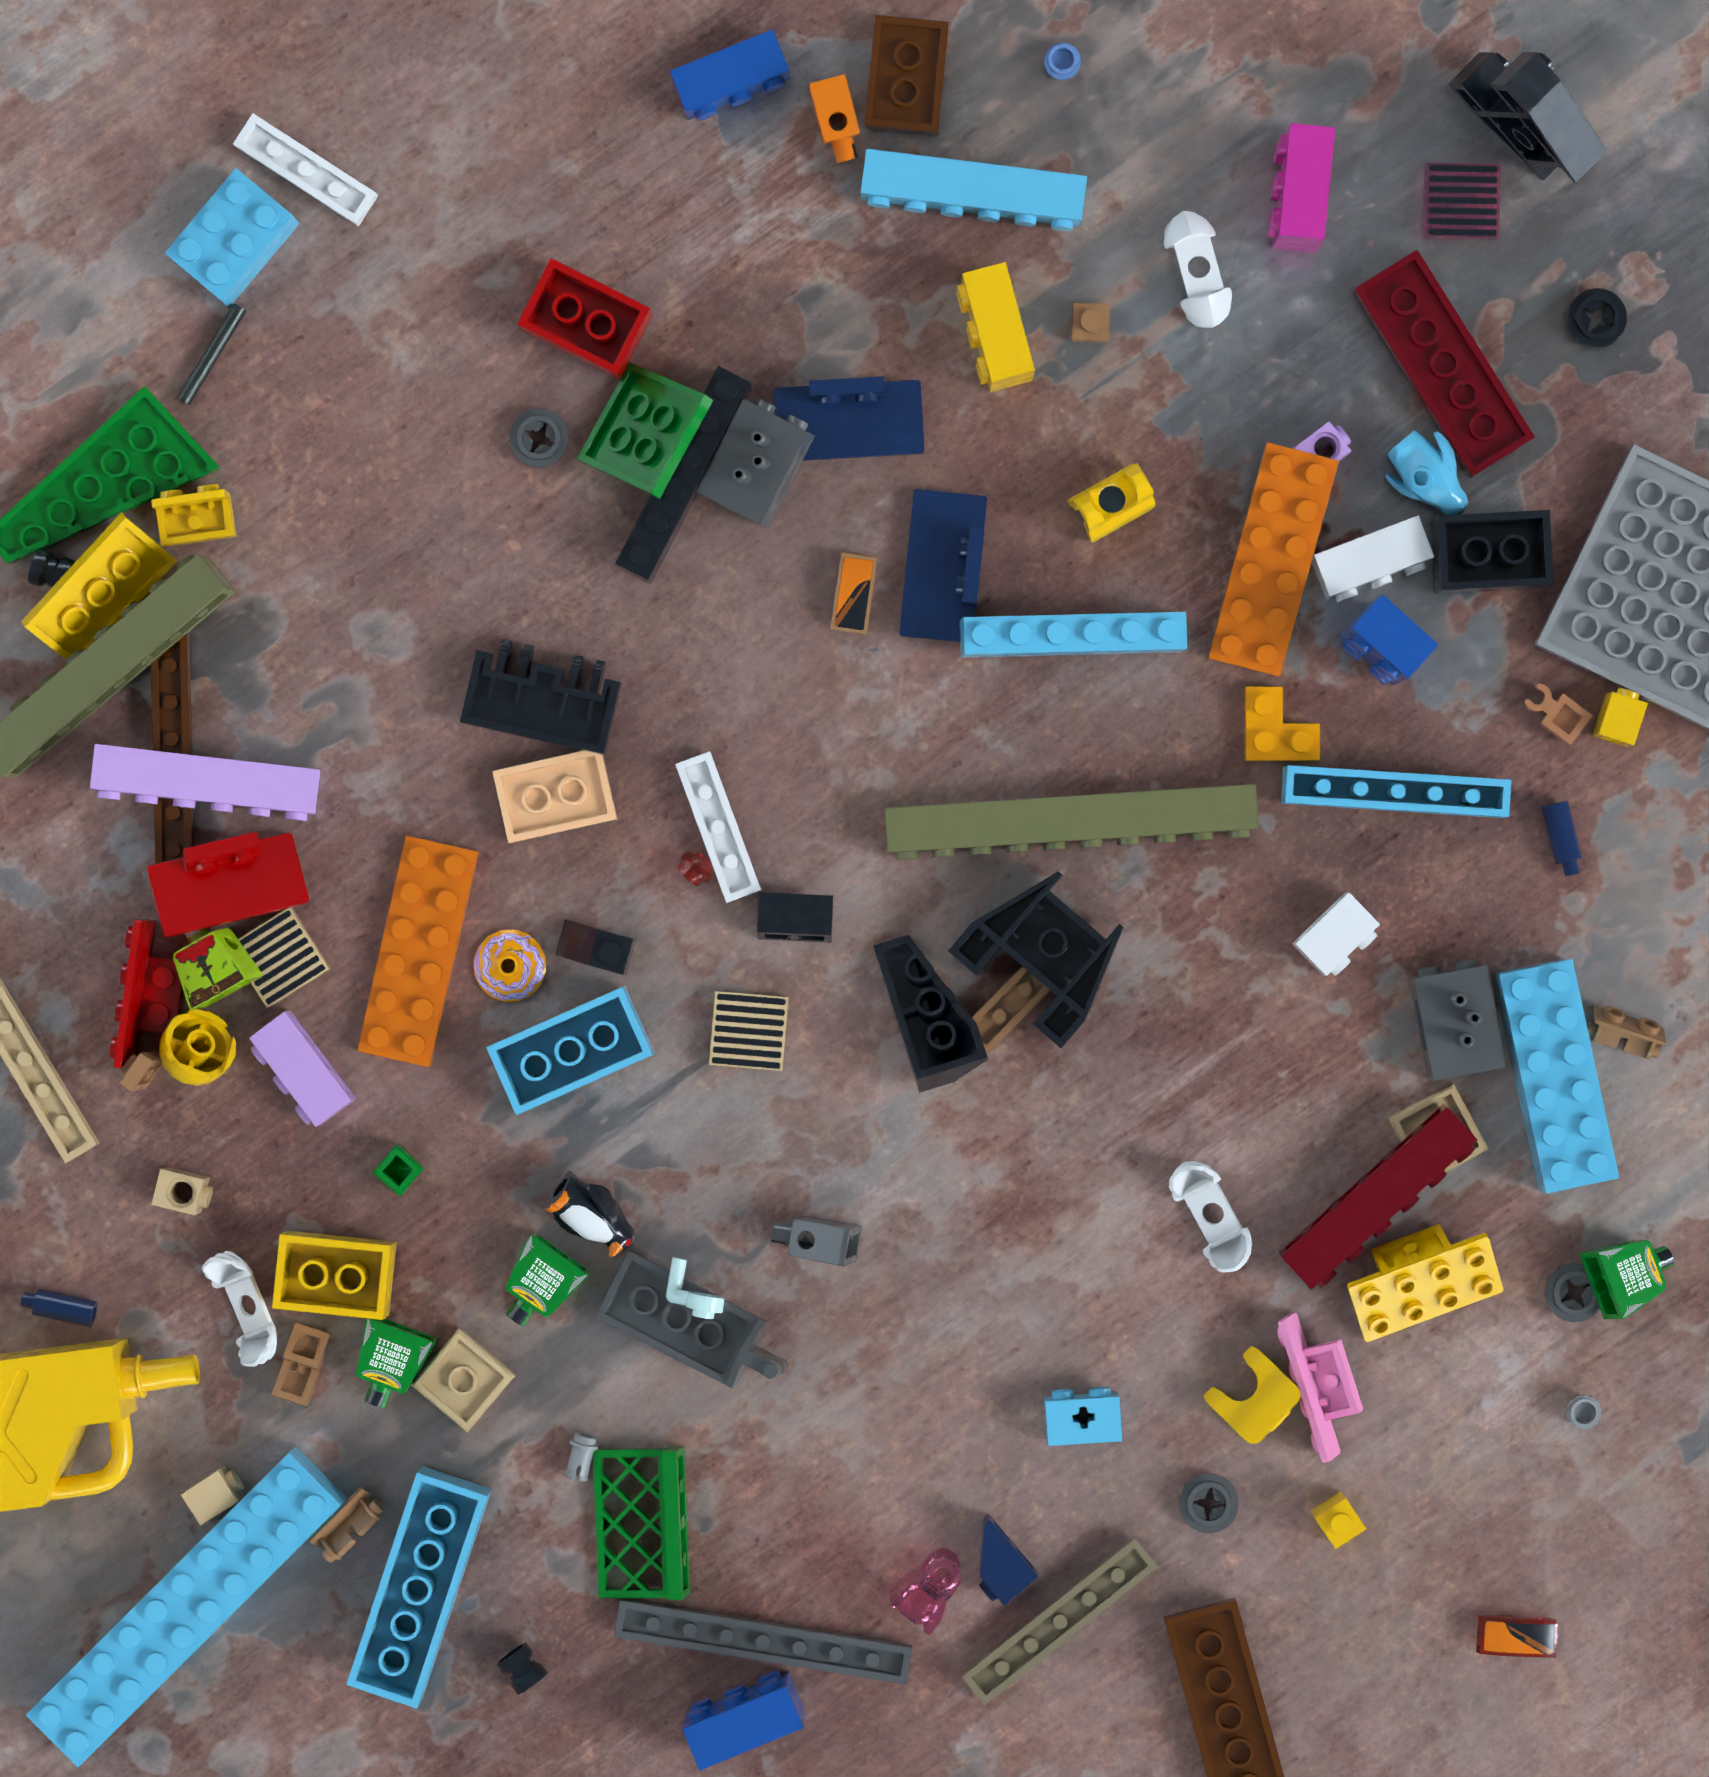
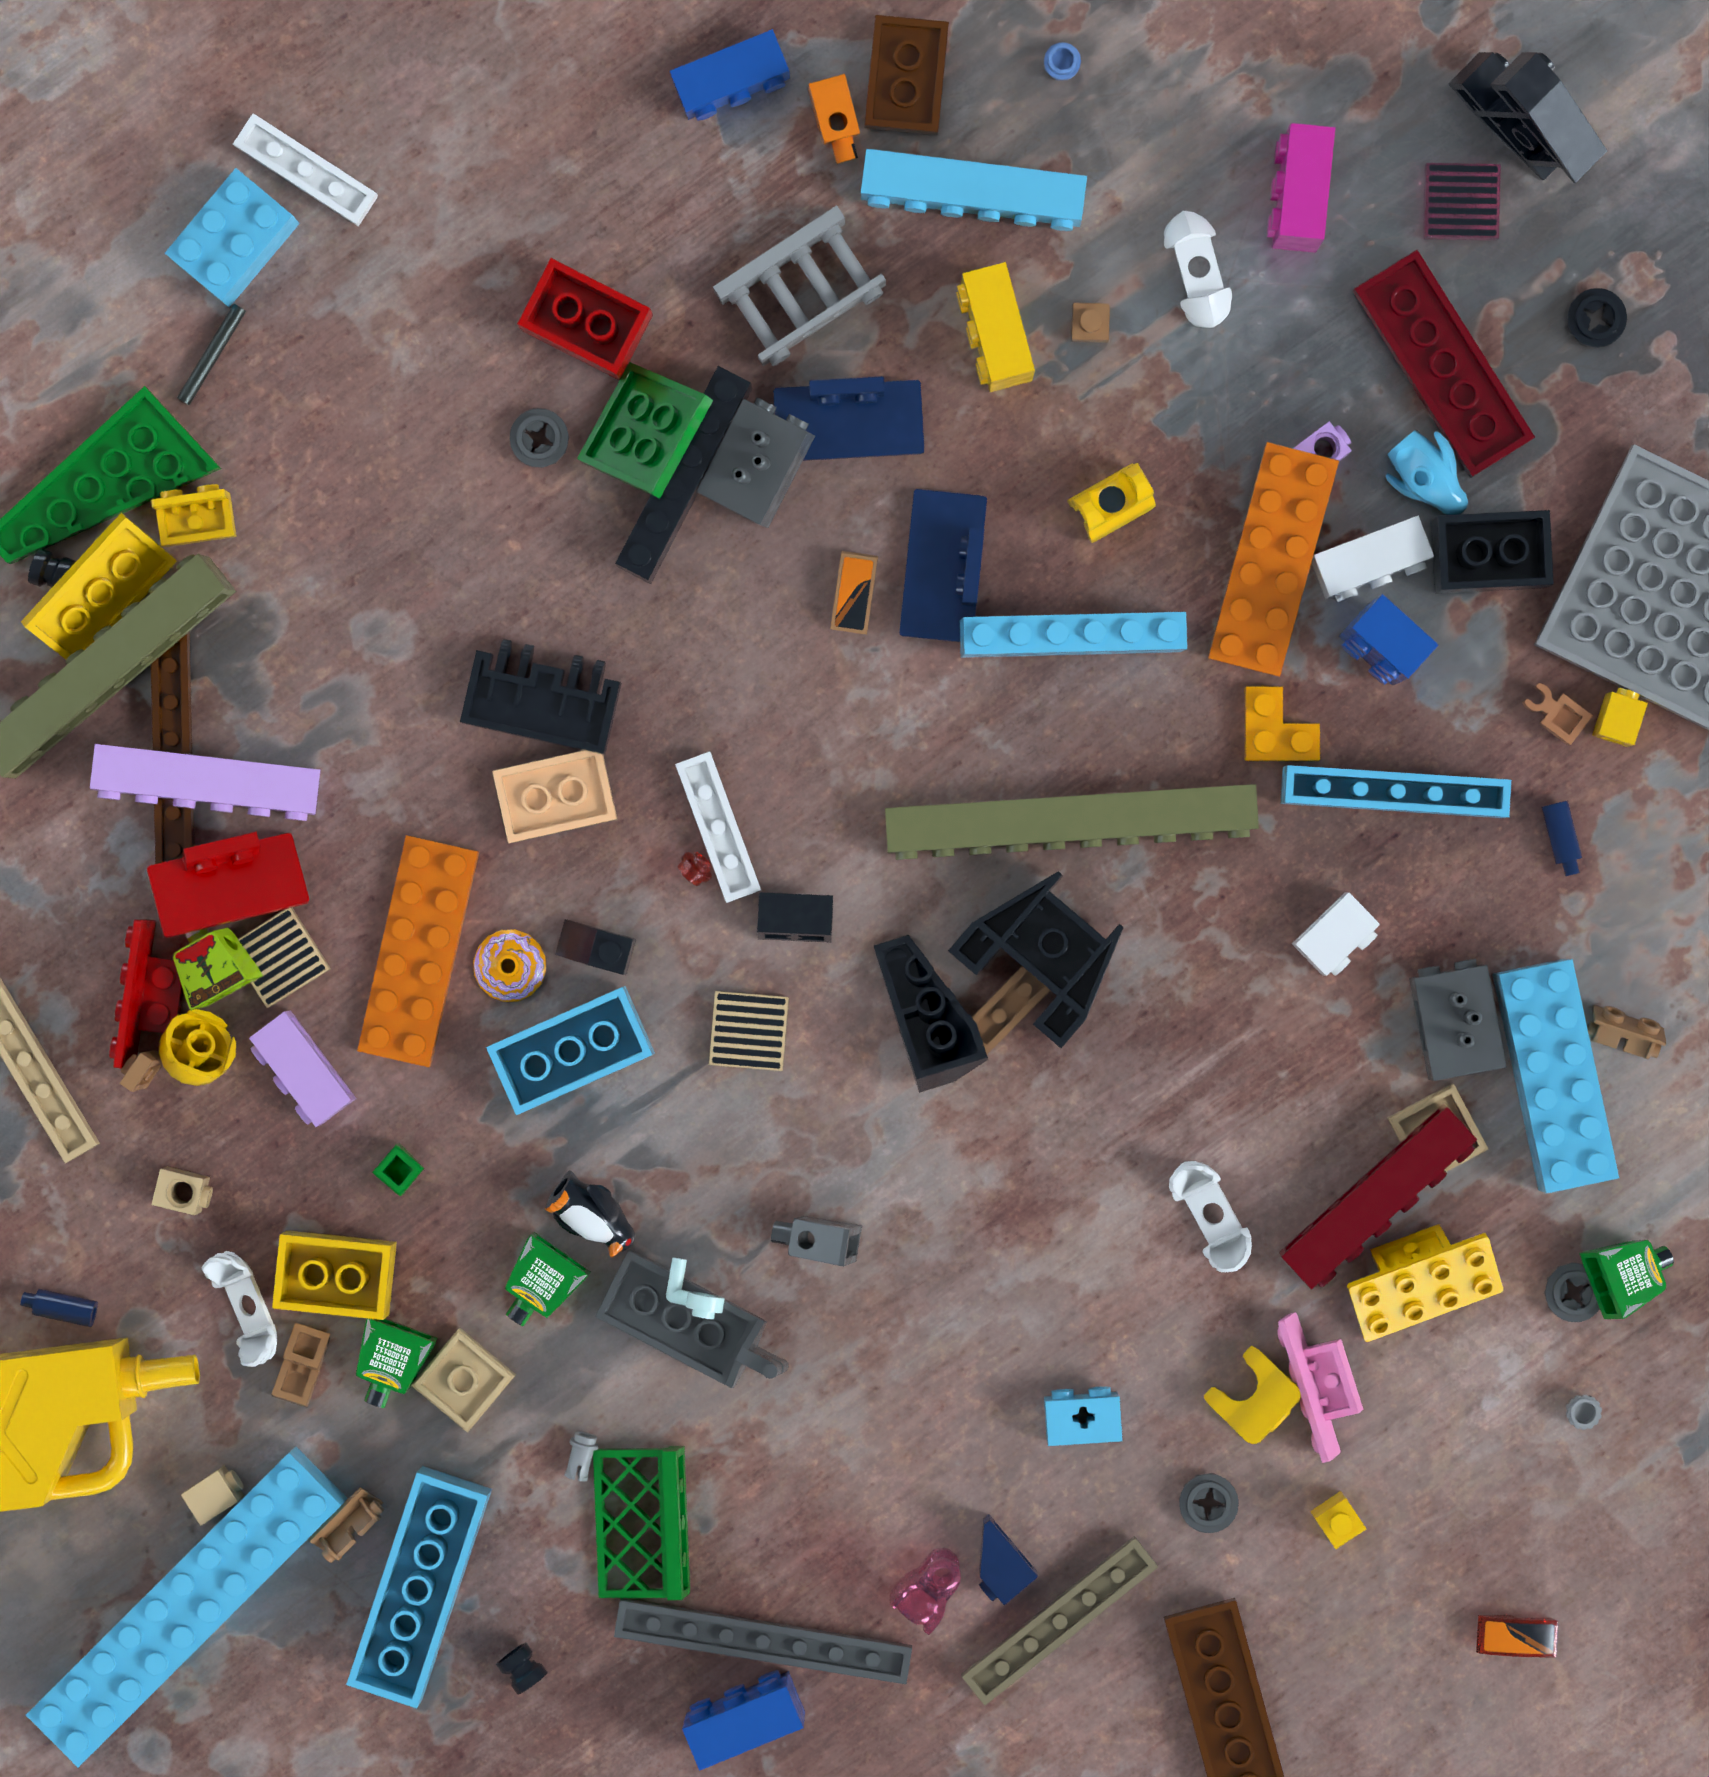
(766, 268): none -> light grey fence

